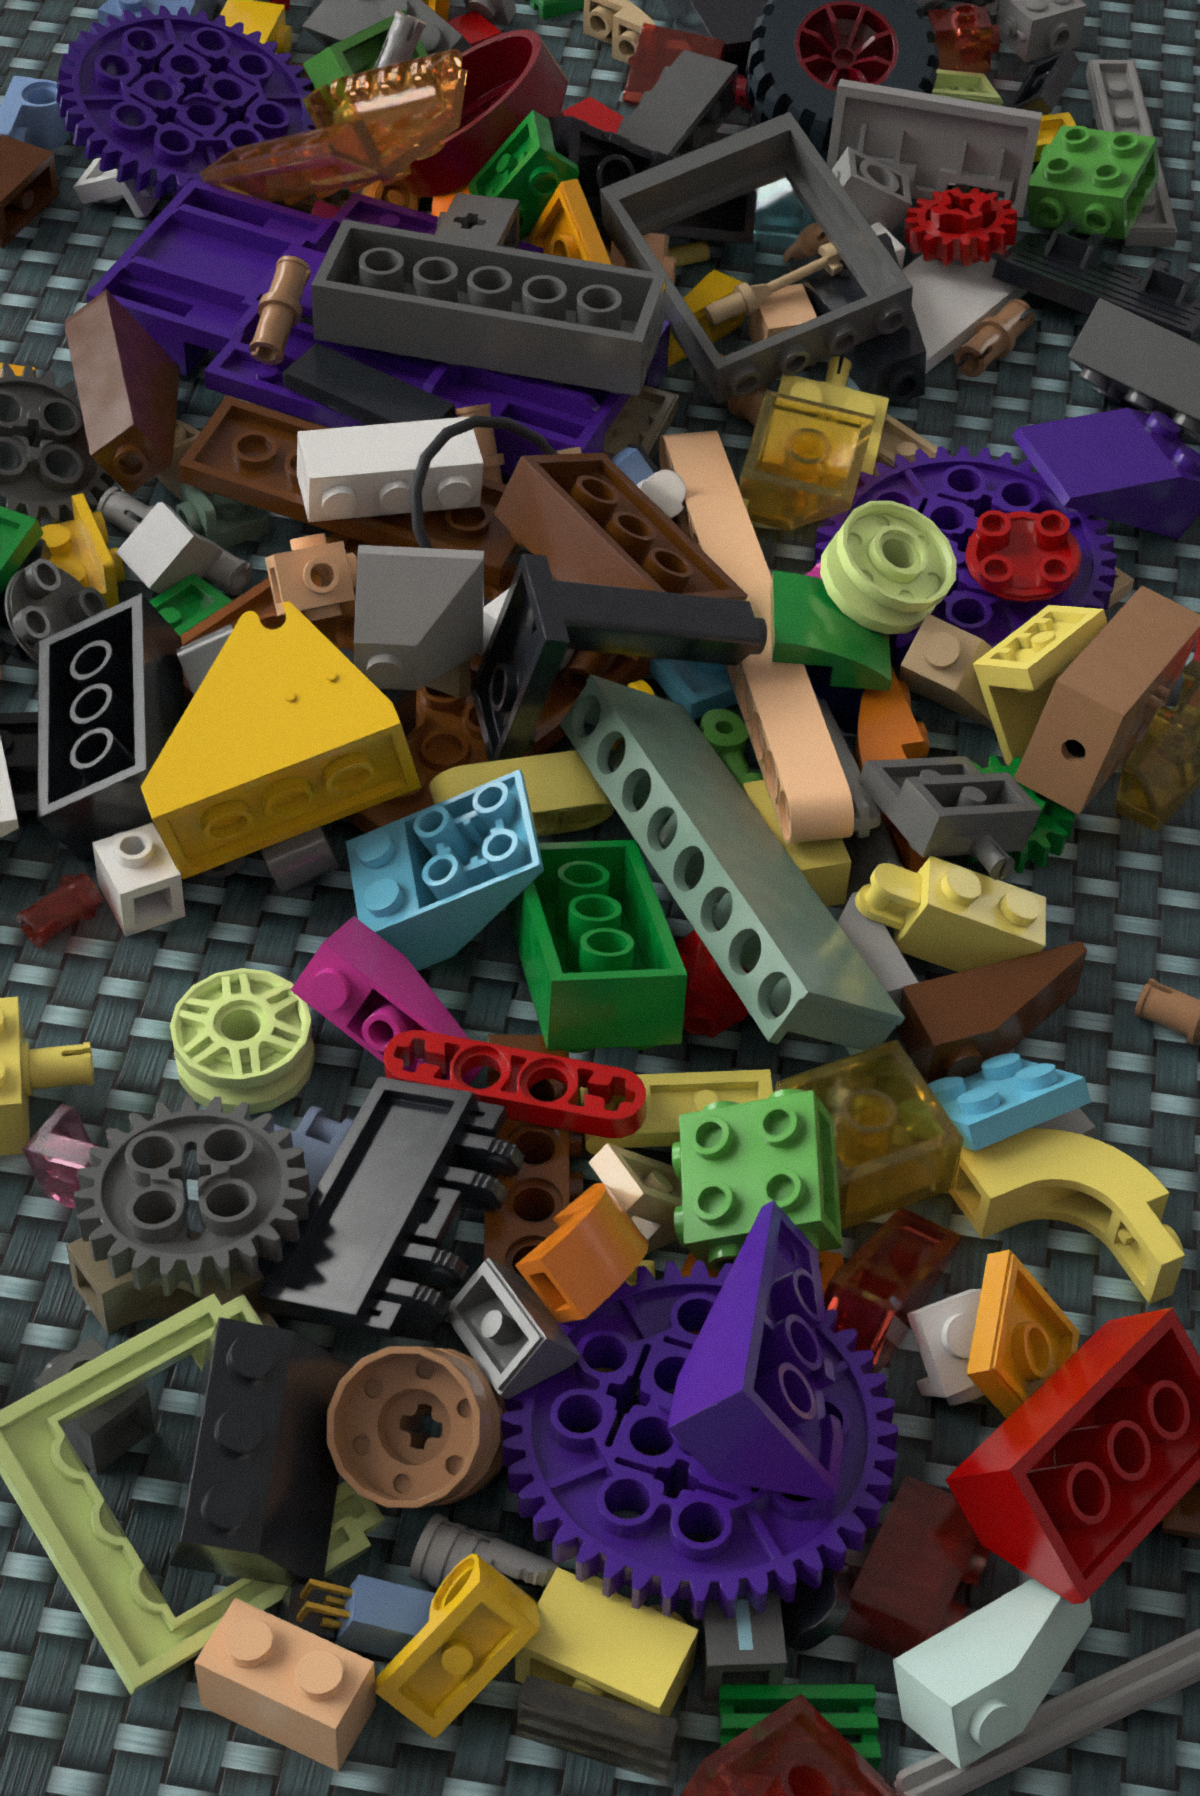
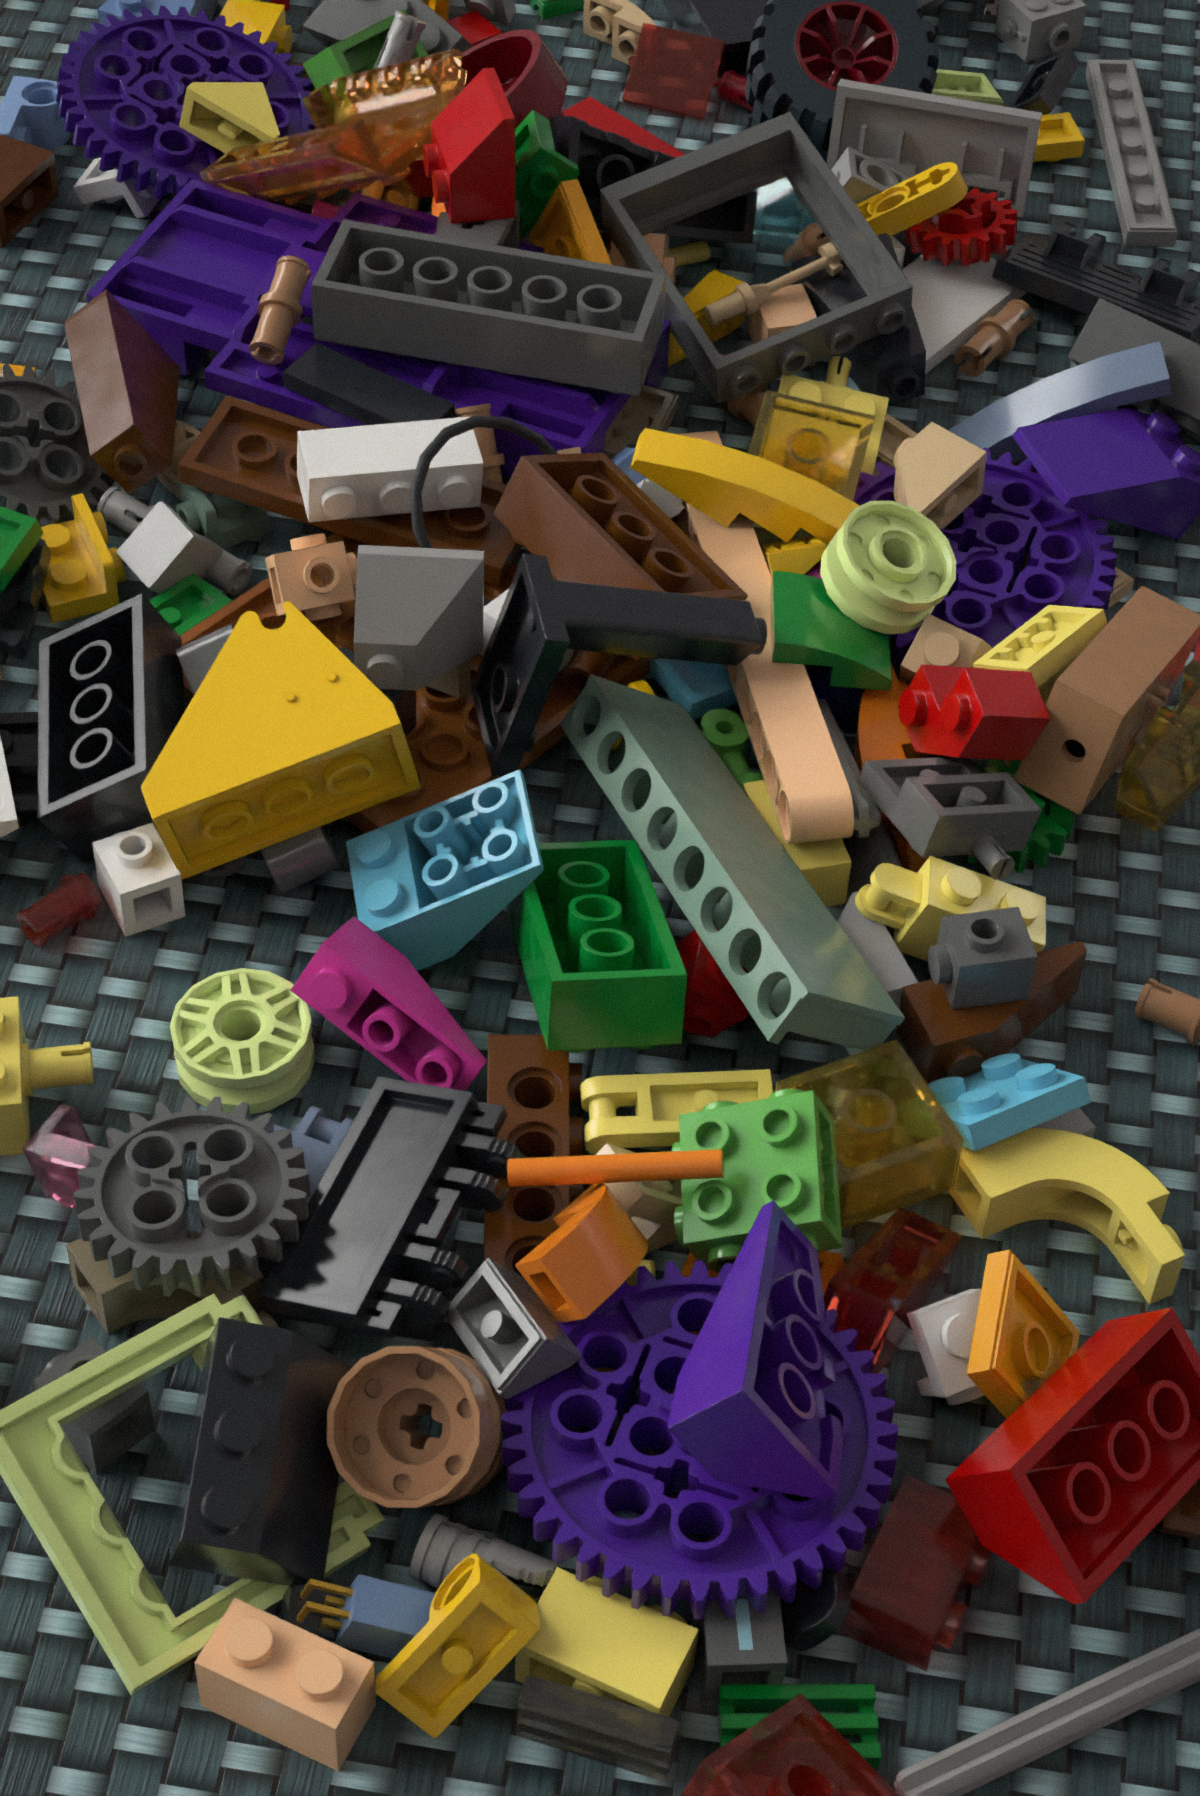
(46, 601): dark grey dish -> none
(228, 114): none -> light yellow slope
(474, 153): none -> red slope
(518, 1073): red beam -> none
(558, 787): light yellow beam -> none
(615, 1168): none -> orange bar
(683, 105): dark grey brick -> none
(733, 482): none -> yellow slope
(795, 556): none -> yellow slope
(914, 199): none -> yellow beam
(938, 474): none -> tan slope
(965, 38): clear red brick -> none
(973, 712): none -> red brick
(983, 958): none -> dark grey brick
(988, 1671): light aqua slope -> none
(1023, 554): red dish -> none
(1075, 392): none -> sand blue slope
(1093, 181): bright green brick -> none

